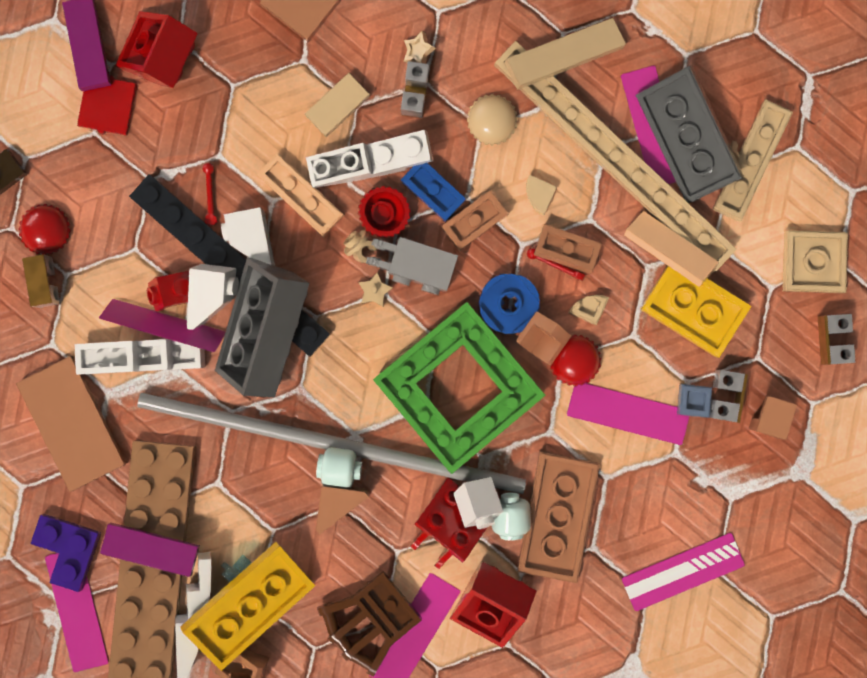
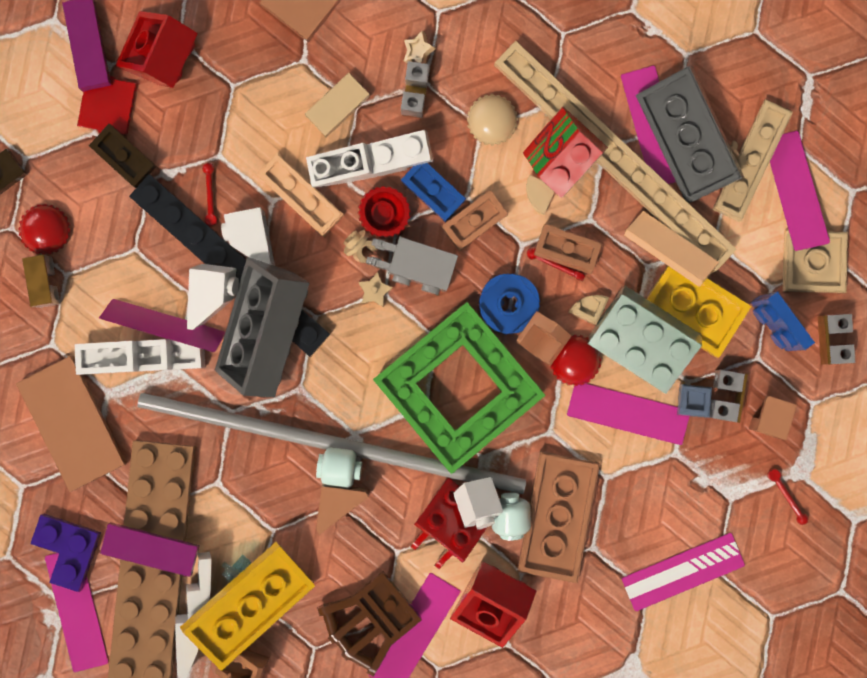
(122, 155): none -> dark brown plate
(168, 290): red bracket -> none
(563, 152): none -> slope
(564, 53): tan tile -> none
(645, 339): none -> brick
(775, 475): none -> red hinge
(786, 328): none -> blue plate
(798, 193): none -> dark pink sticker

